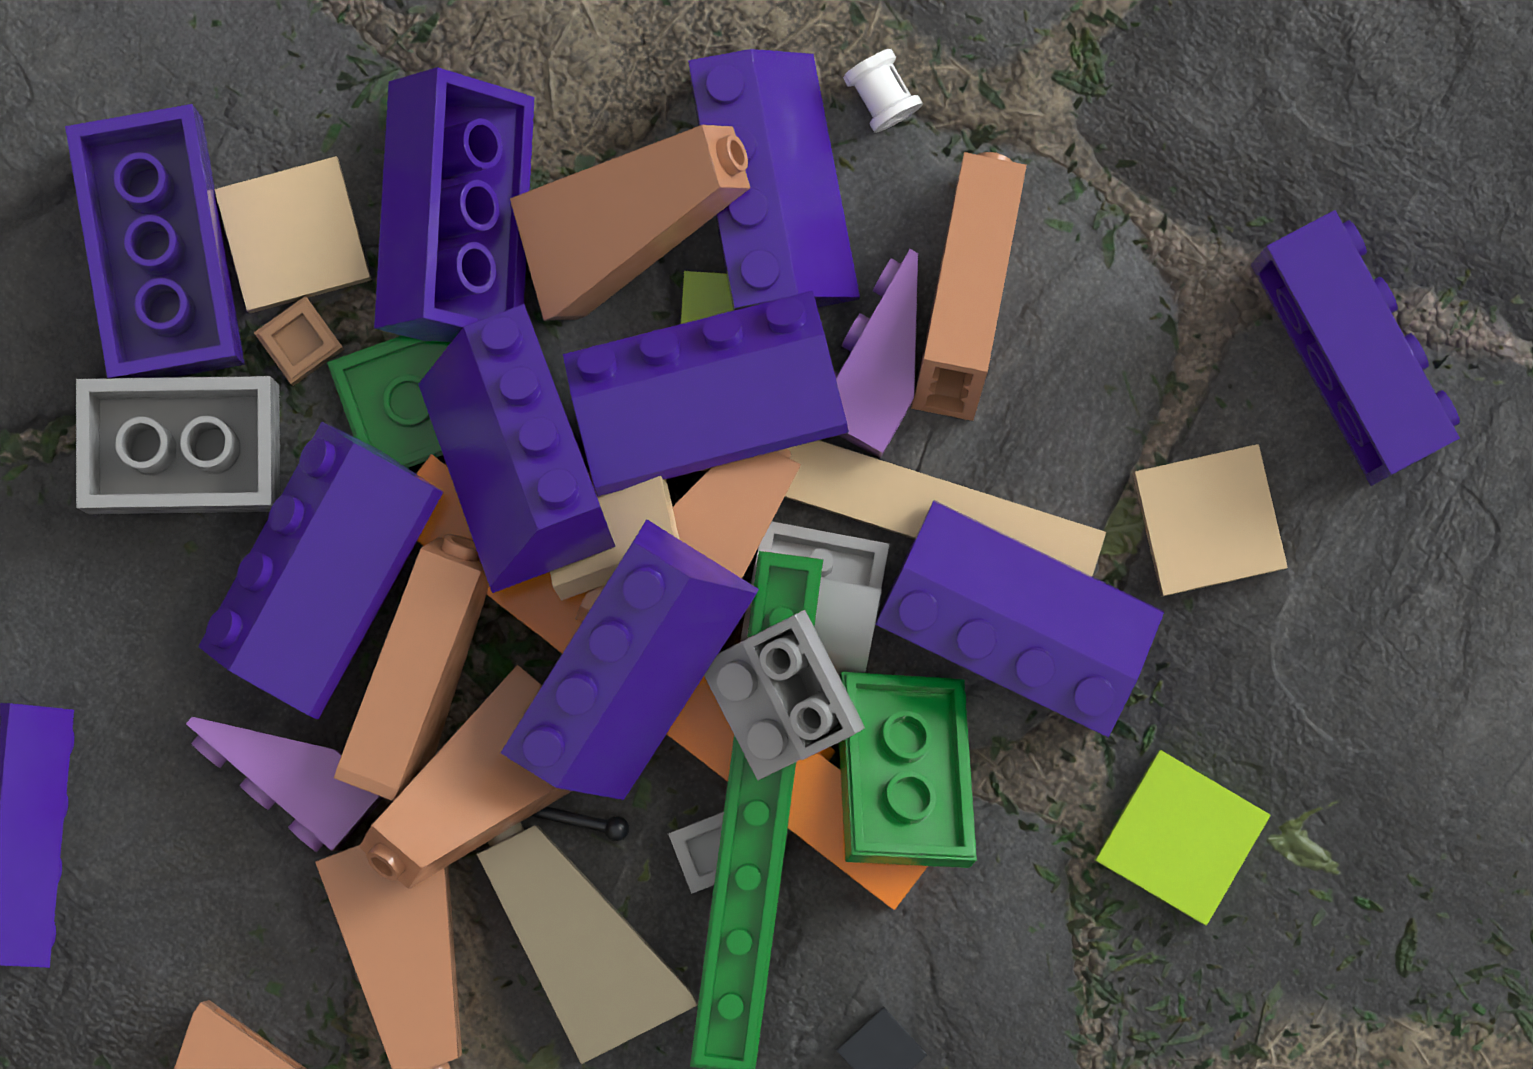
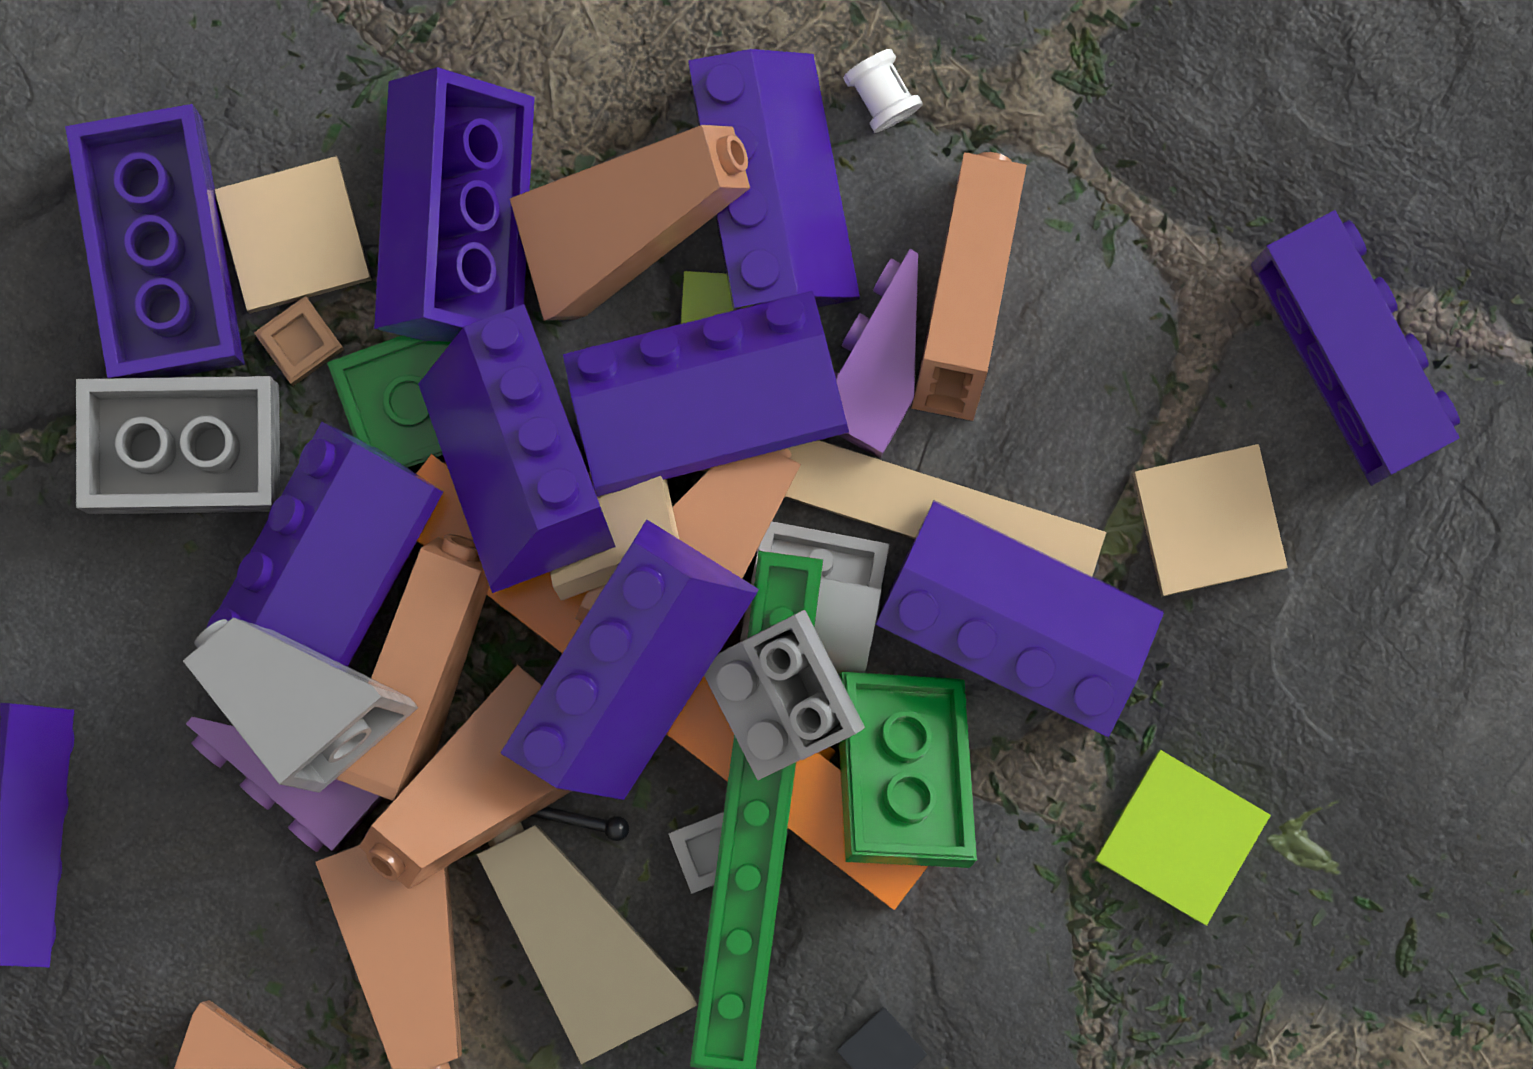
(294, 704): none -> light grey slope

